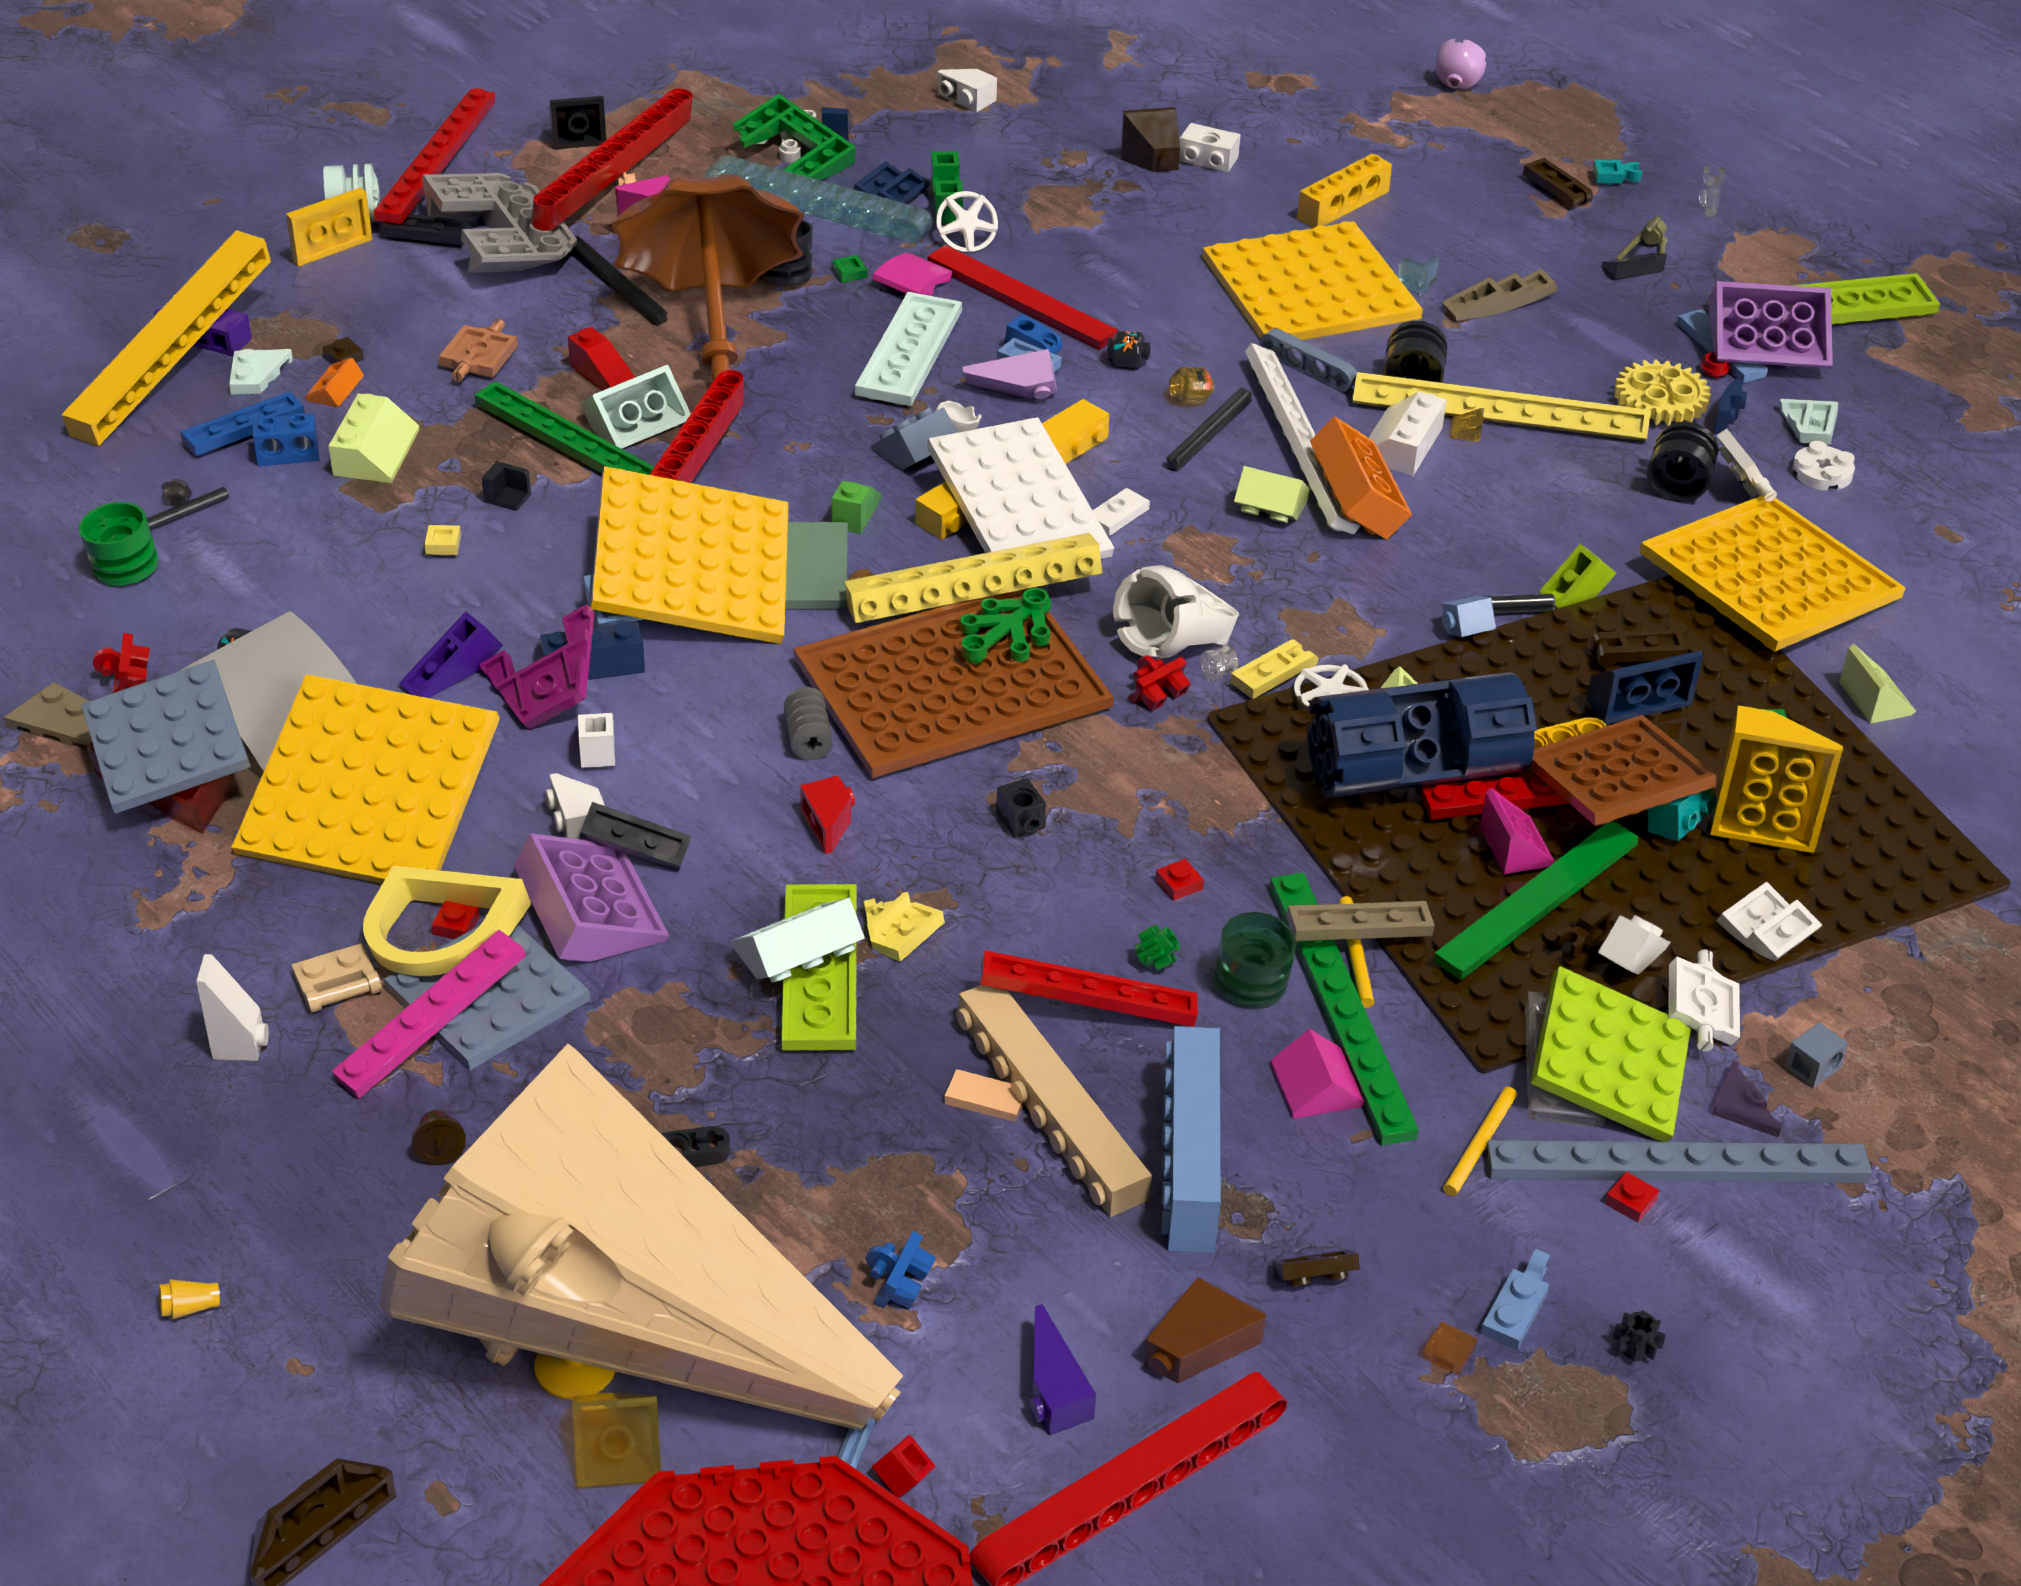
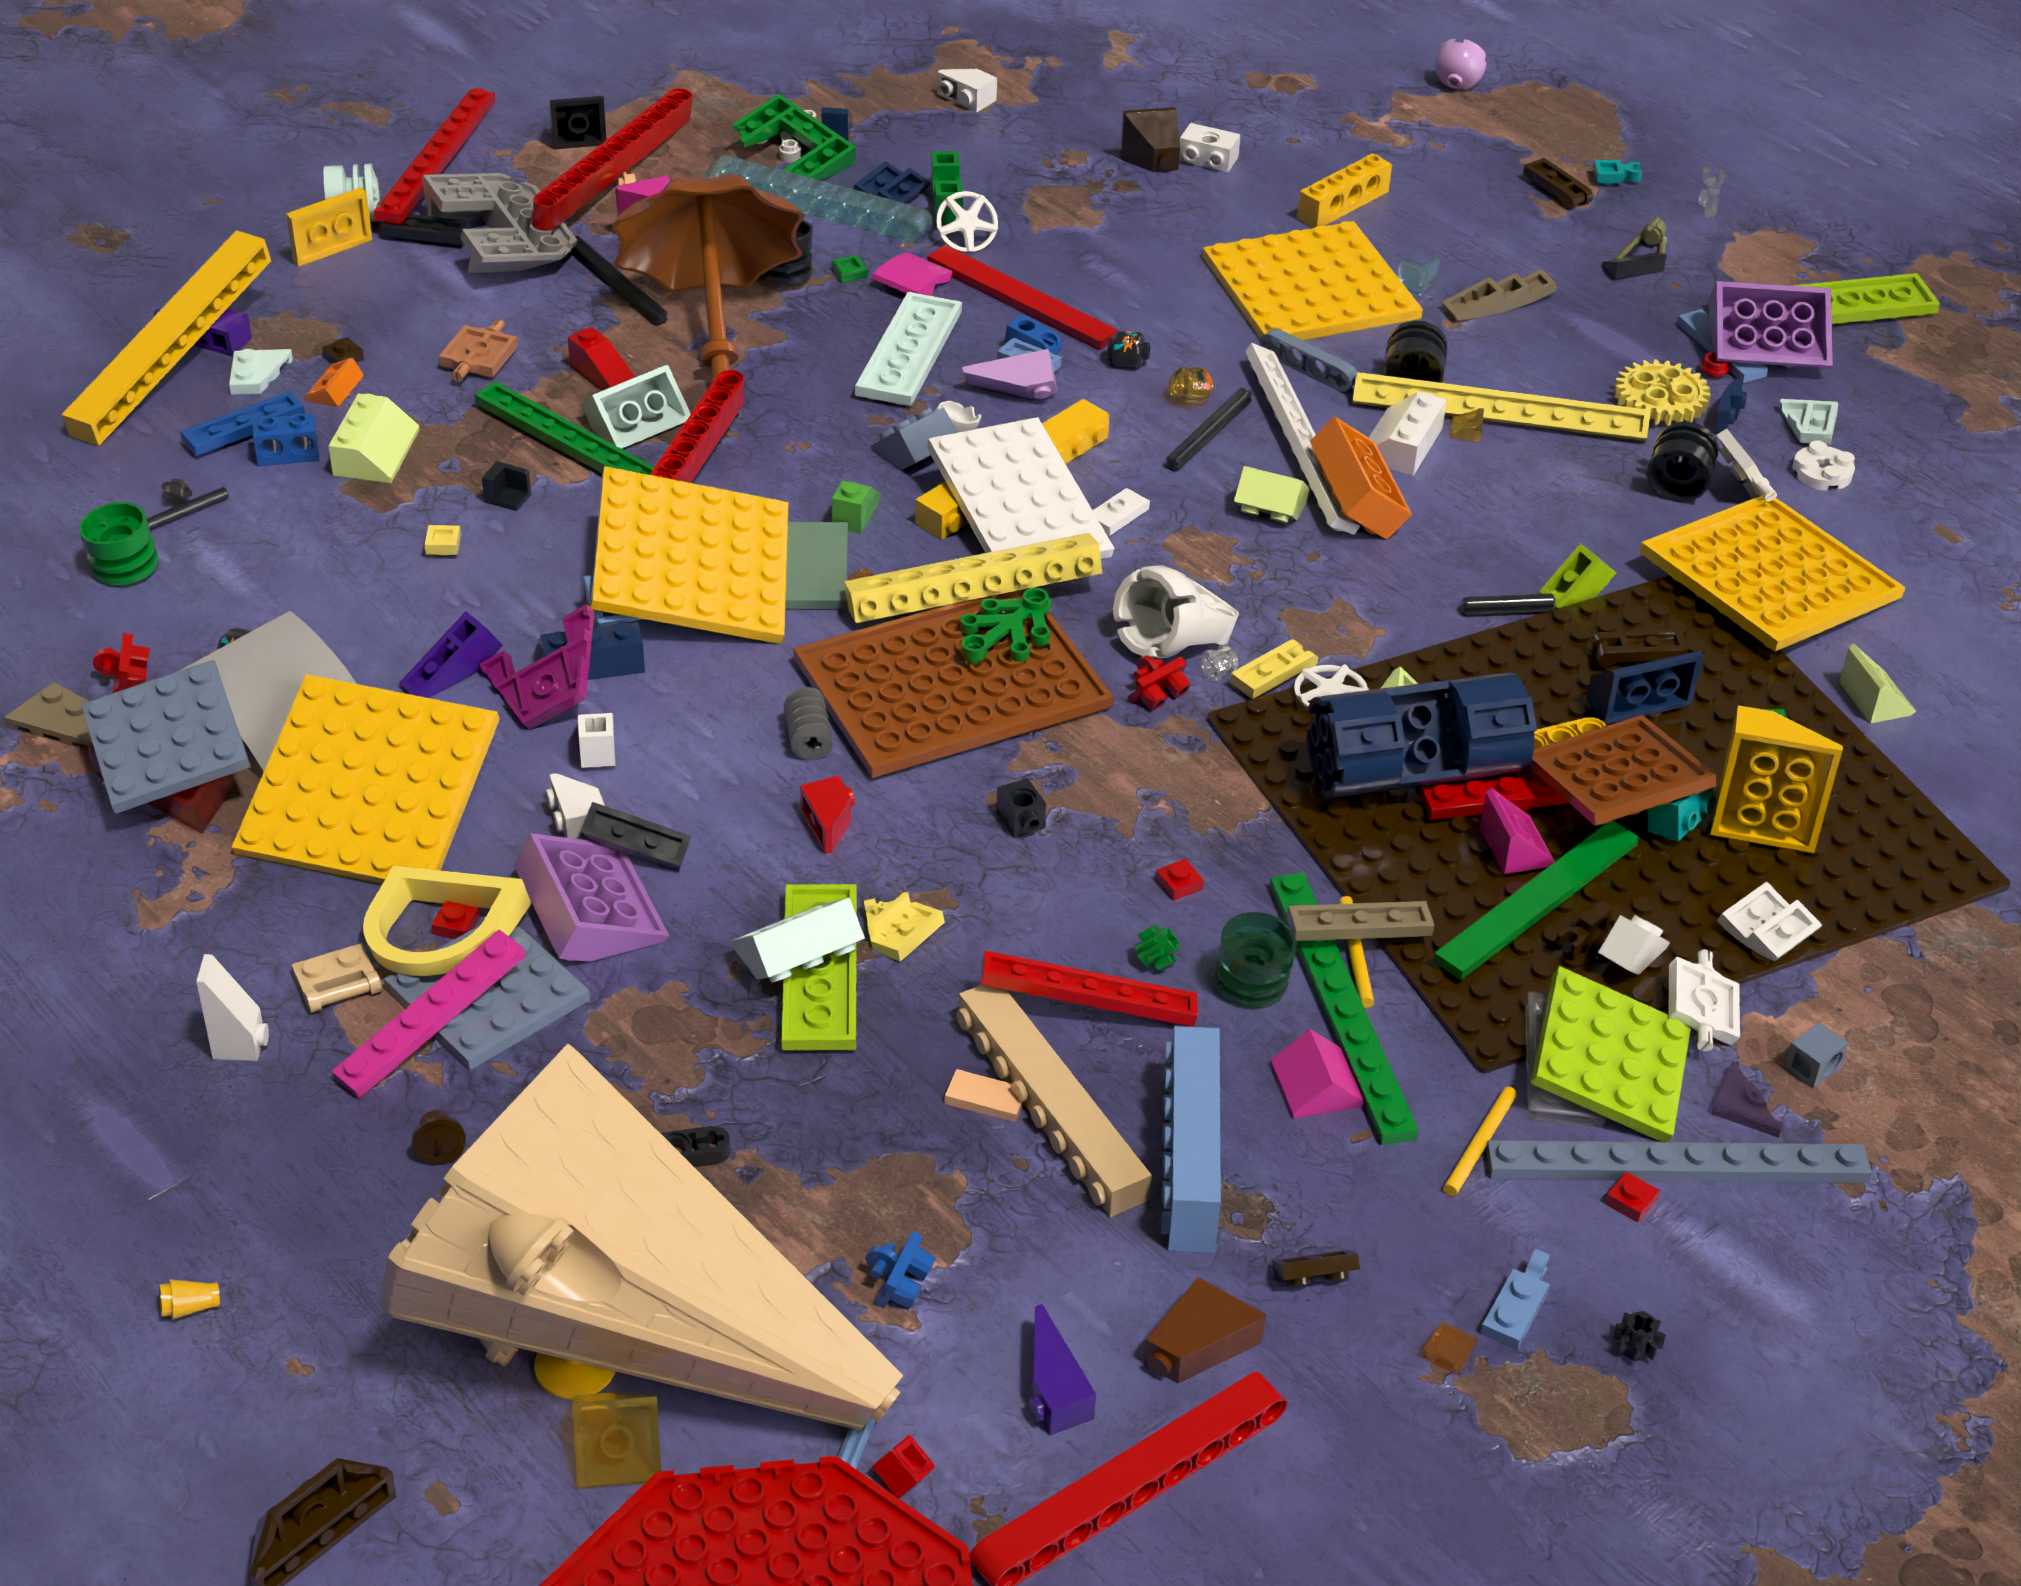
(1468, 616): brick -> none

